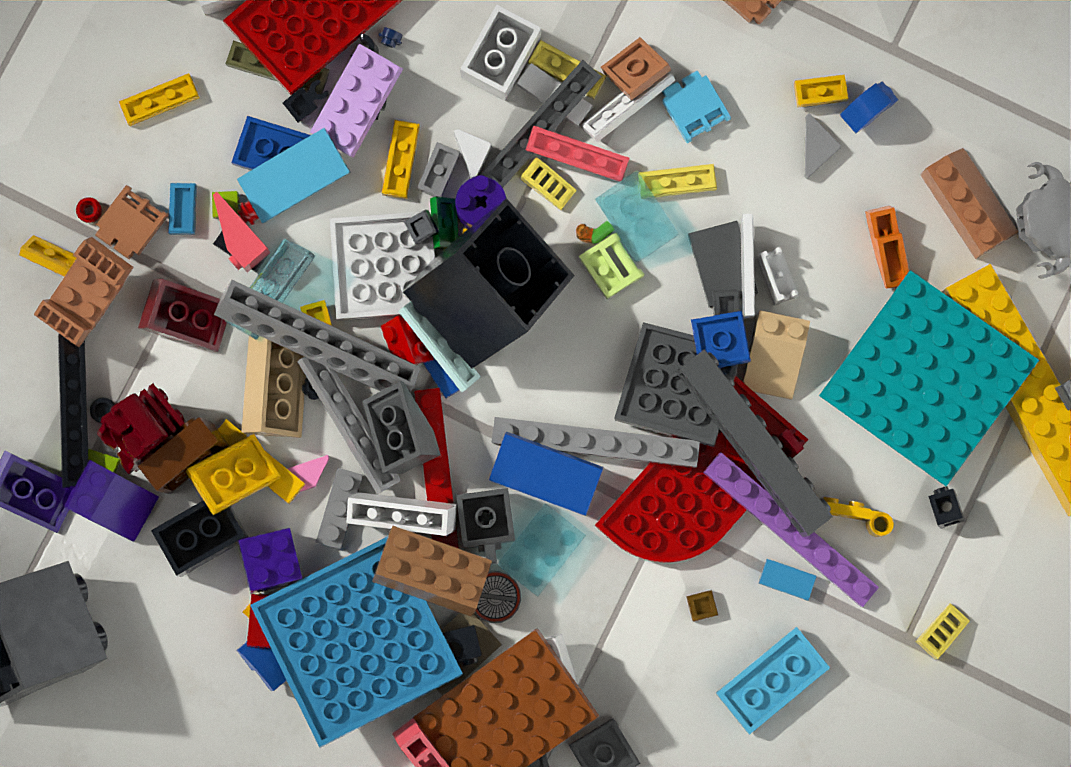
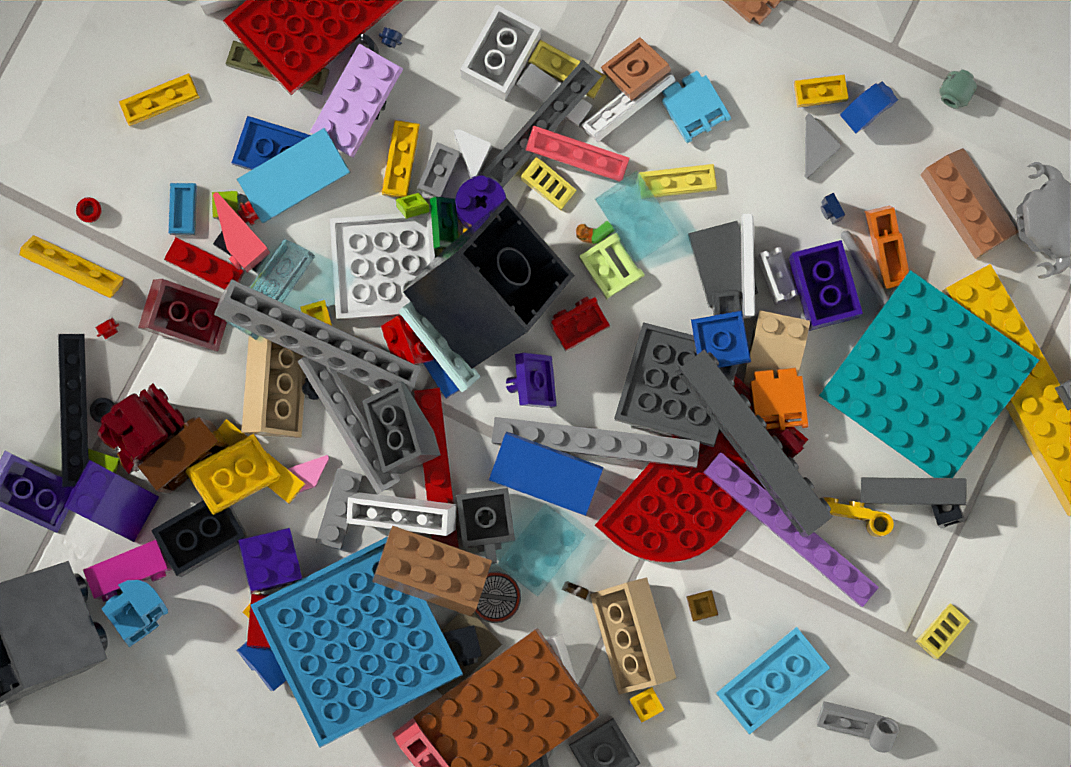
(84, 291): nougat plate -> none
(107, 328): none -> red plate
(129, 223): nougat plate -> none
(135, 610): none -> dark azure brick
(136, 564): none -> dark pink brick
(202, 264): none -> red plate
(302, 102): black plate -> none
(412, 205): none -> lime tile
(421, 226): black tile -> none
(533, 380): none -> dark purple tile
(575, 590): none -> dark brown tile
(579, 323): none -> red bracket
(633, 636): none -> tan slope
(646, 704): none -> yellow plate
(779, 398): none -> orange plate
(787, 579): dark azure tile -> none
(825, 285): none -> dark purple brick
(832, 209): none -> dark blue plate
(865, 267): none -> light grey piece
(878, 729): none -> light grey plate
(913, 491): none -> dark grey tile
(958, 89): none -> sand green head

